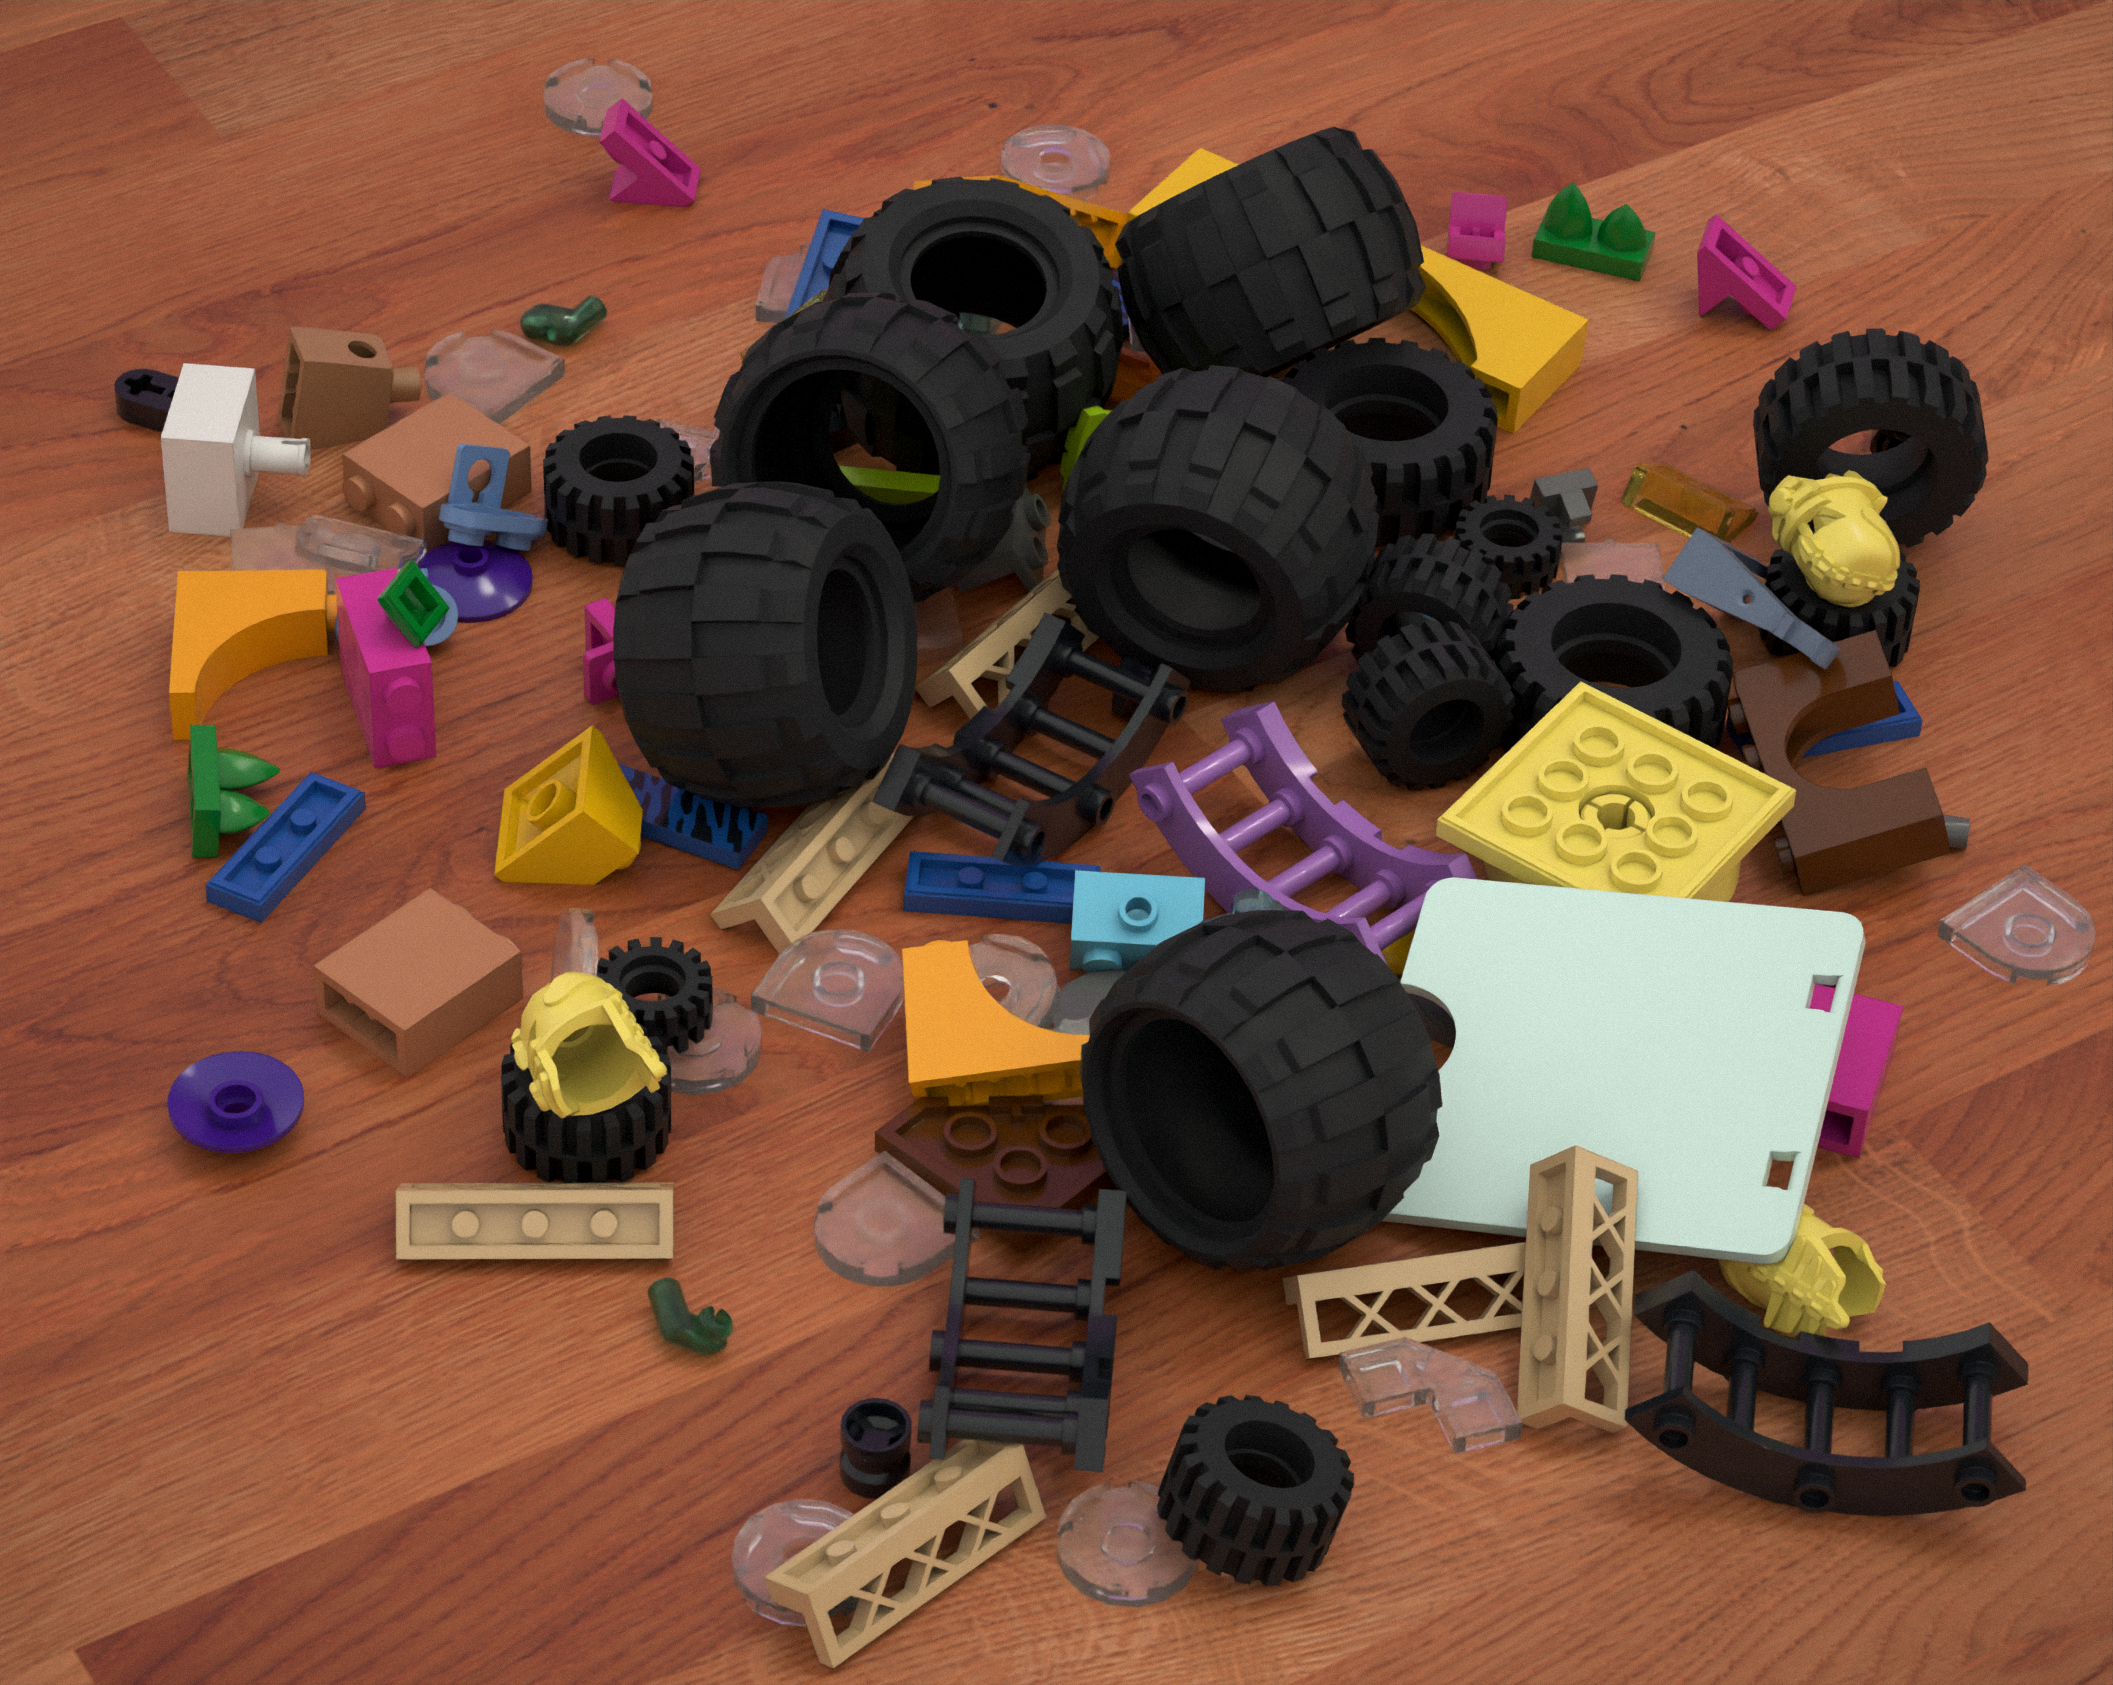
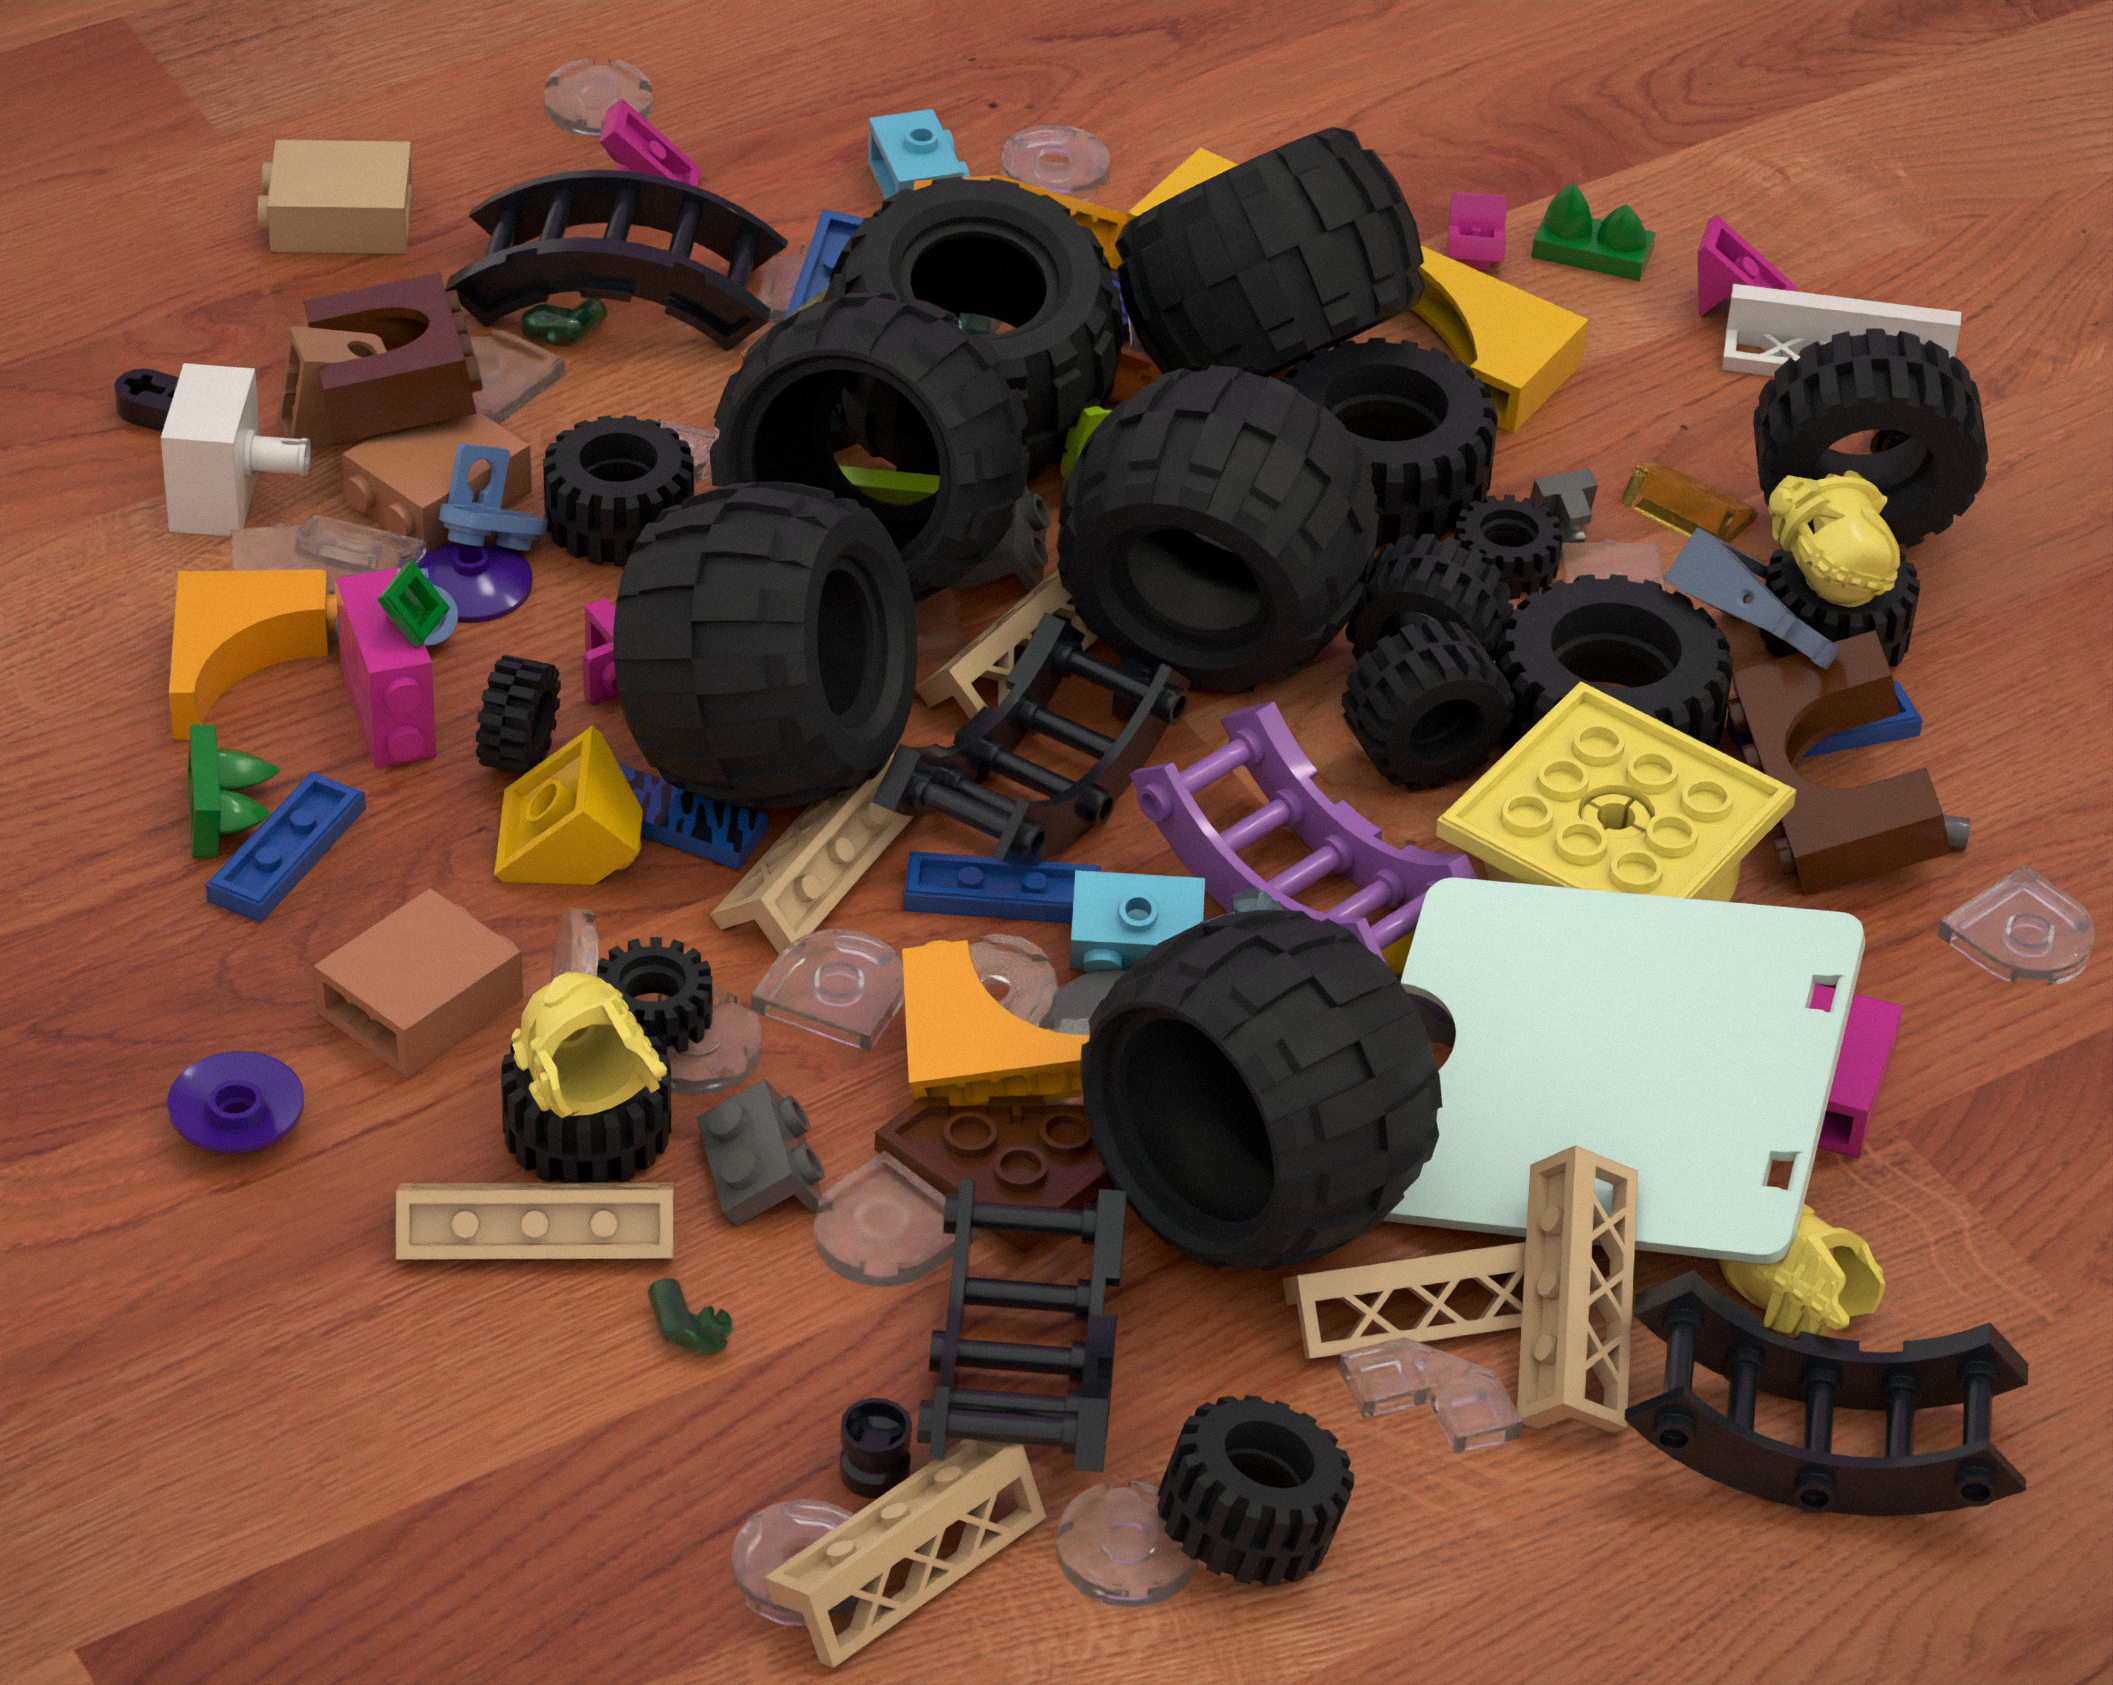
(337, 196): none -> tan brick
(427, 361): none -> reddish brown arch
(517, 714): none -> black tyre
(611, 267): none -> black fence
(760, 1152): none -> dark grey bracket
(910, 150): none -> medium azure brick
(1790, 320): none -> white fence

